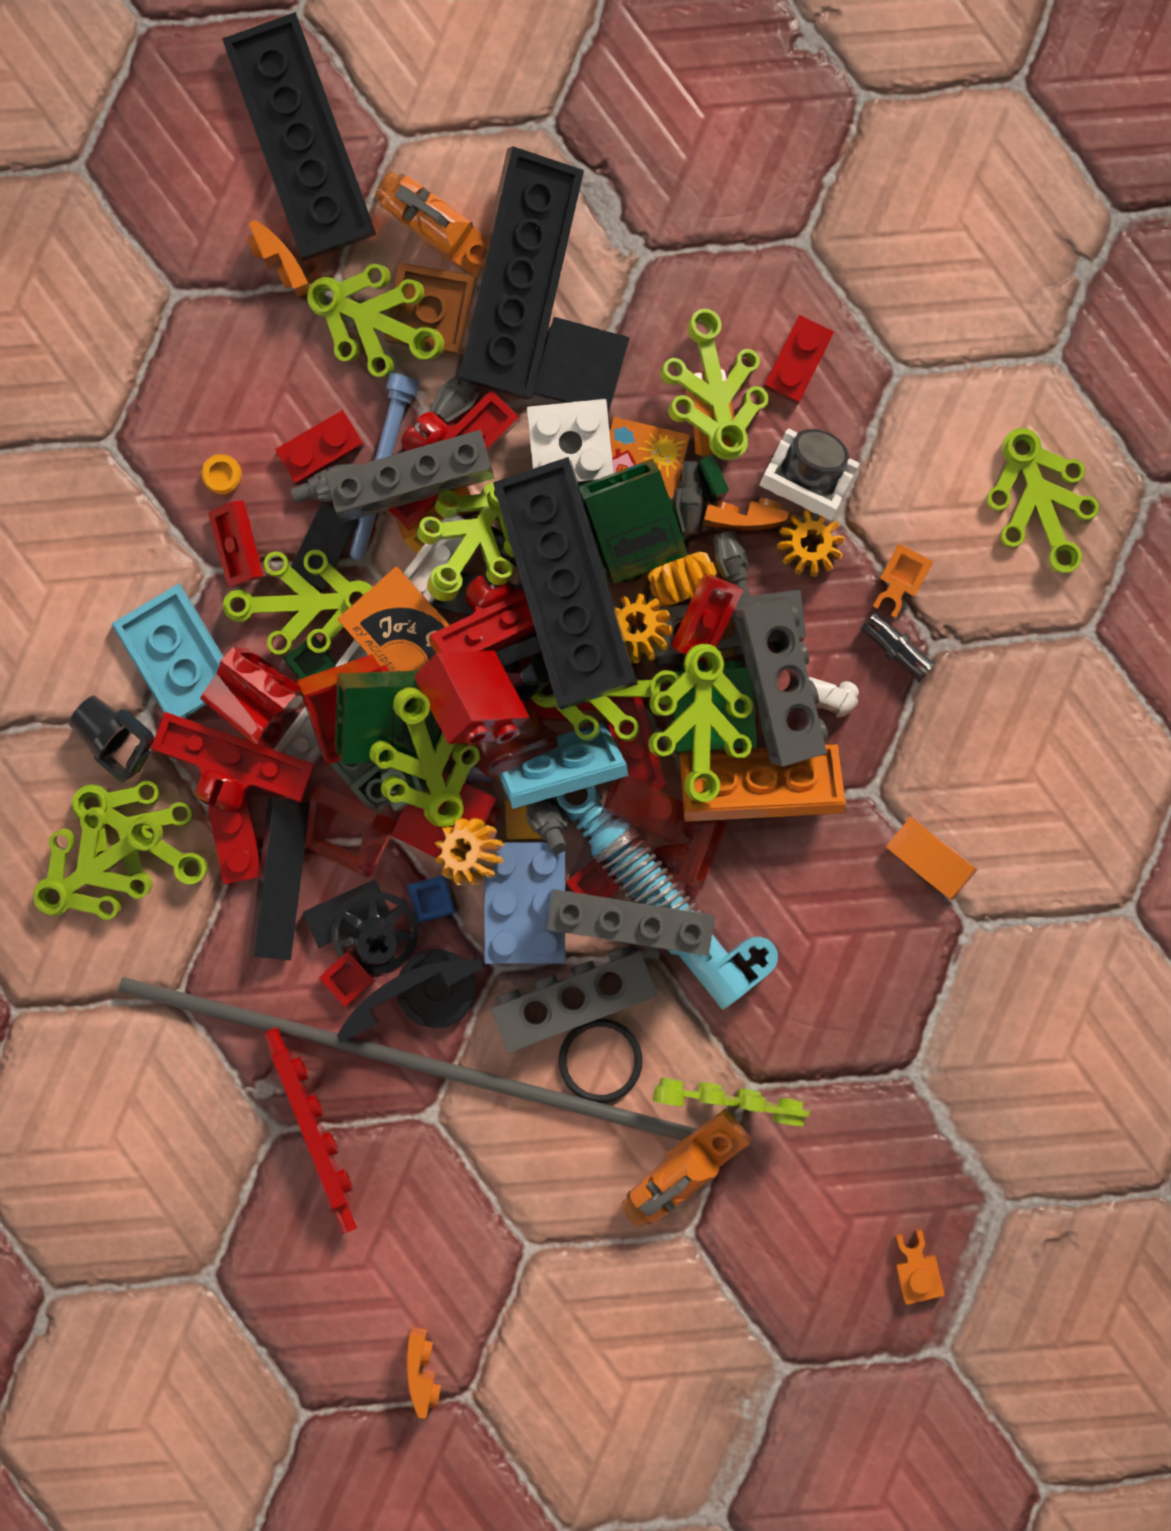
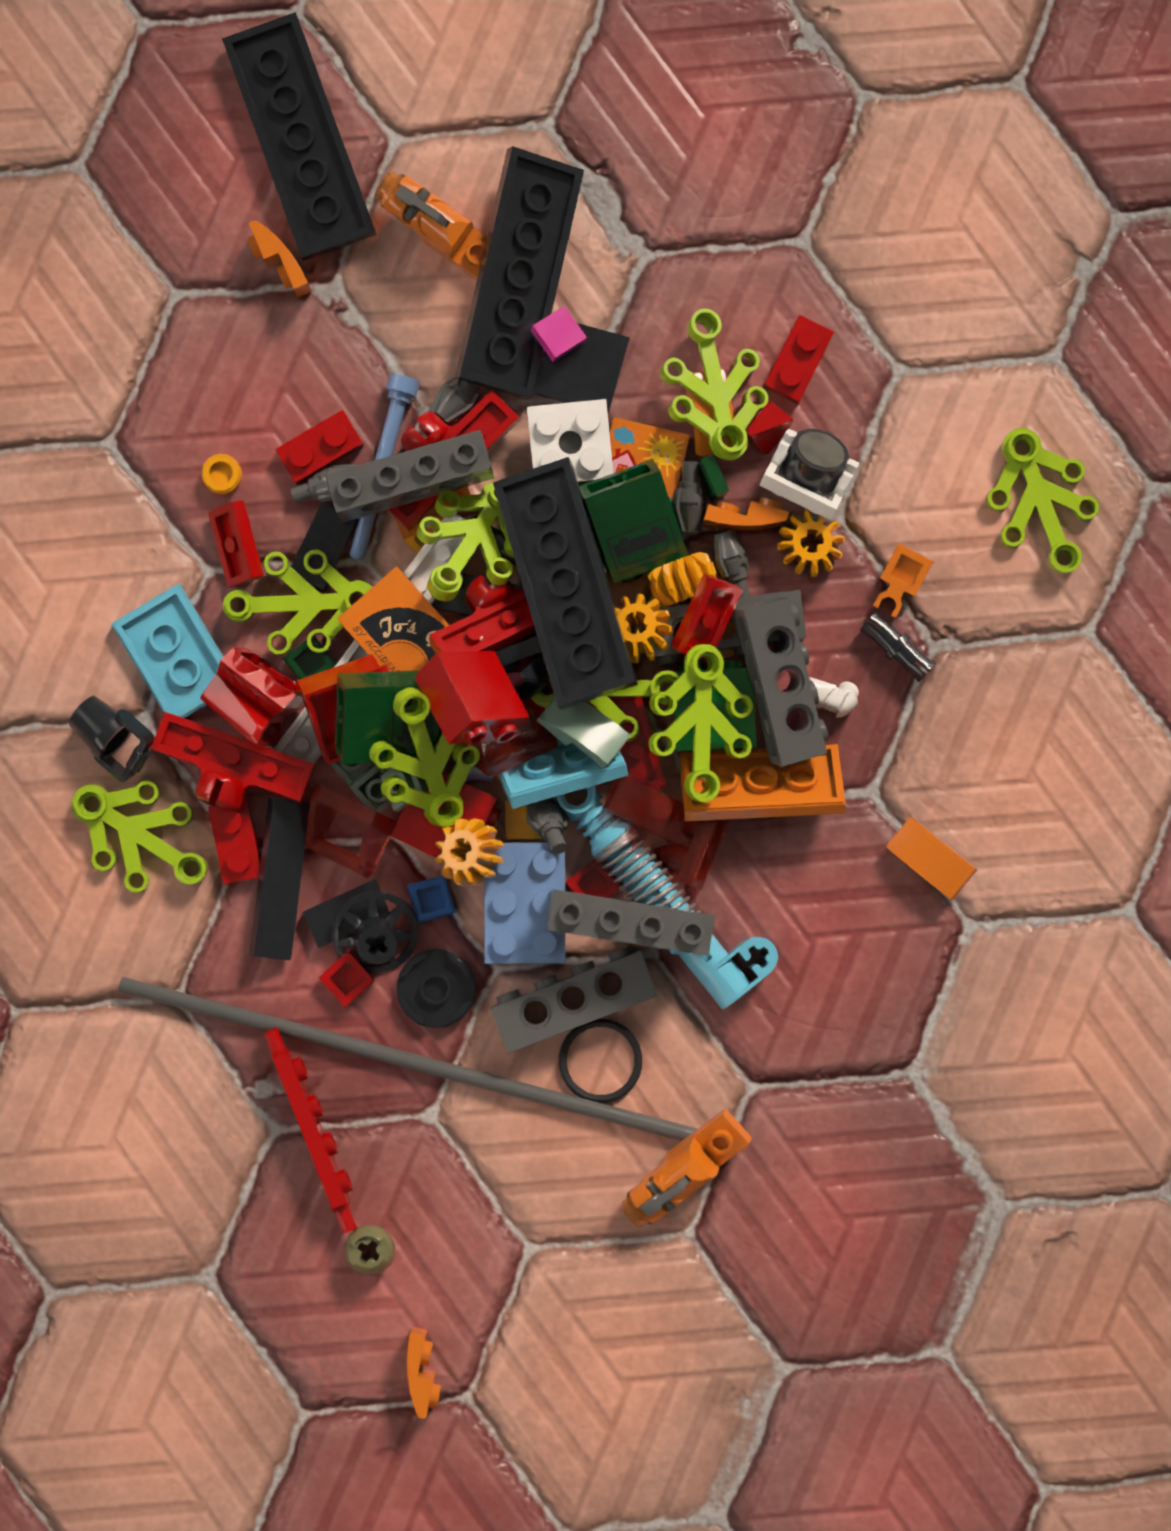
(92, 869): lime plant -> none
(354, 1251): none -> olive piece
(364, 1015): black slope -> none
(369, 317): lime plant -> none
(443, 307): dark orange plate -> none
(558, 333): none -> dark pink tile
(586, 728): none -> sand green slope
(768, 428): none -> red slope
(786, 1112): lime plant -> none
(918, 1274): orange plate -> none

